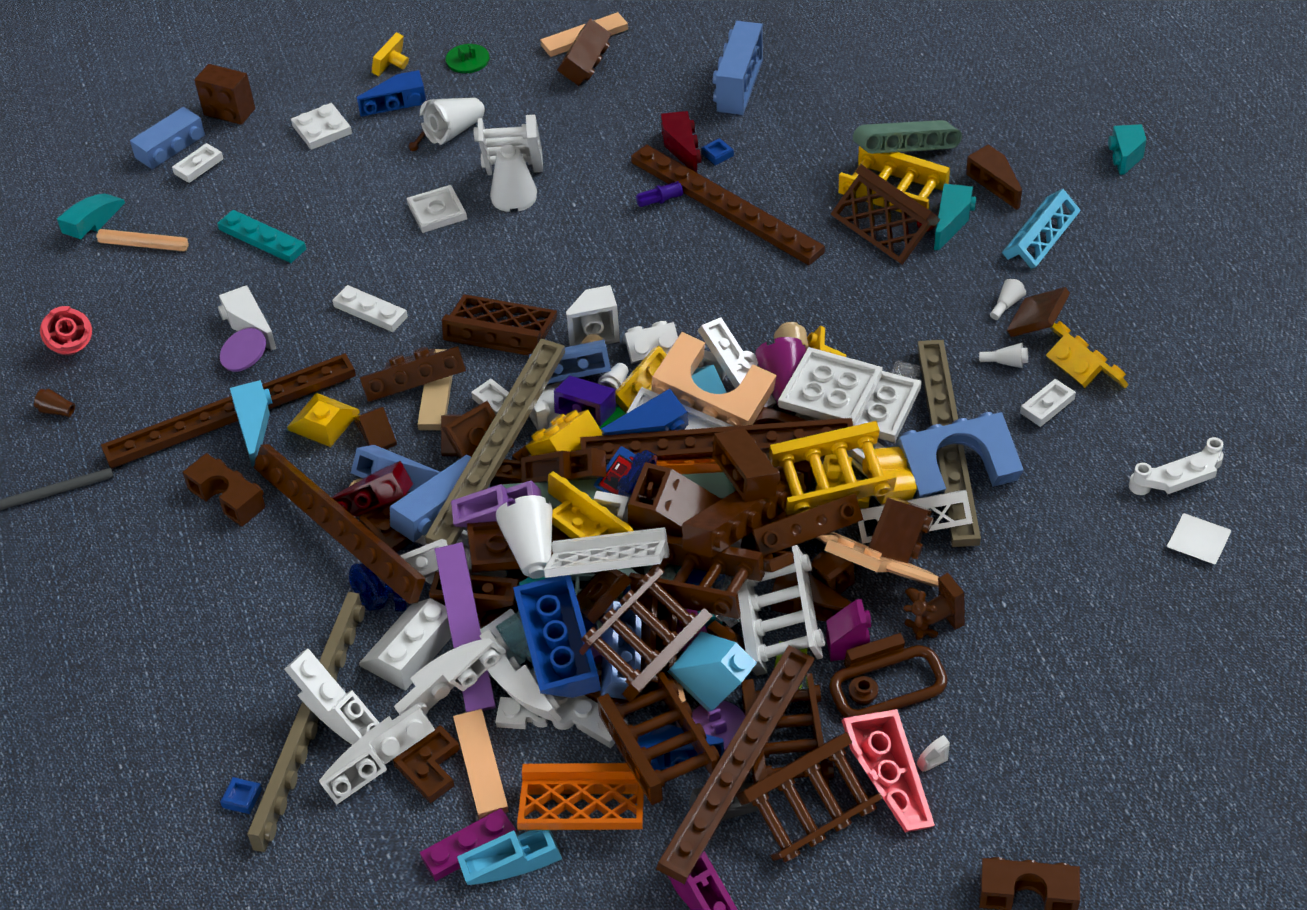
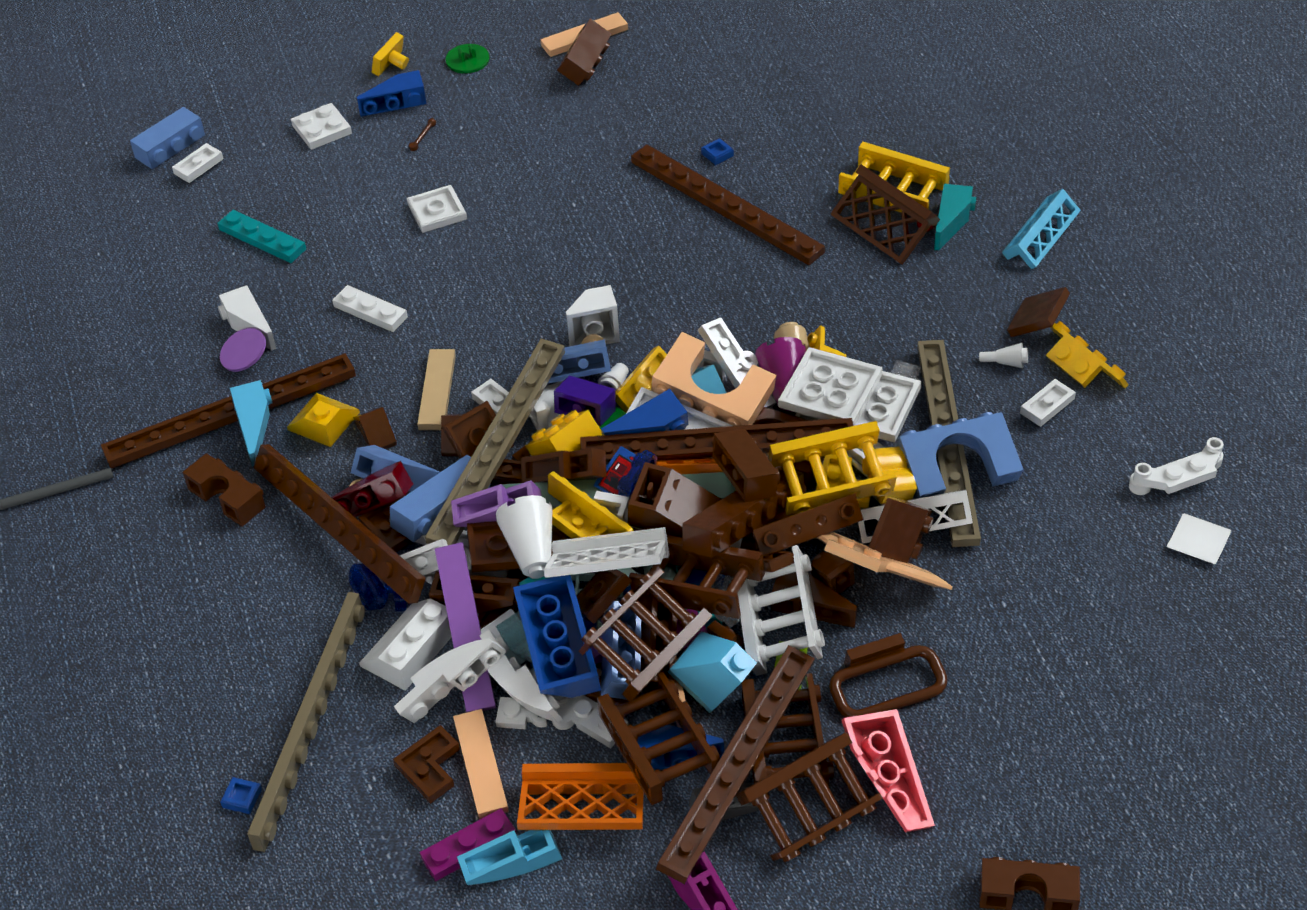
(52, 403): reddish brown cone -> none
(65, 330): coral cone -> none
(89, 214): teal slope -> none
(142, 240): light nougat axle -> none
(225, 94): reddish brown brick -> none
(328, 701): white slope -> none
(373, 750): white slope -> none
(412, 371): reddish brown bracket -> none
(449, 117): white cone -> none
(497, 334): reddish brown fence -> none
(512, 181): white cone -> none
(523, 137): white fence -> none
(642, 341): white bracket -> none
(659, 194): dark purple axle -> none
(679, 138): dark red slope -> none
(721, 721): medium lavender piece -> none
(738, 67): medium blue brick -> none
(847, 630): magenta slope -> none
(860, 696): reddish brown plate -> none
(907, 136): sand green beam -> none
(934, 754): white tile -> none
(948, 605): reddish brown piece -> none
(995, 174): reddish brown slope -> none
(1011, 292): white cone -> none
(1127, 145): teal slope -> none

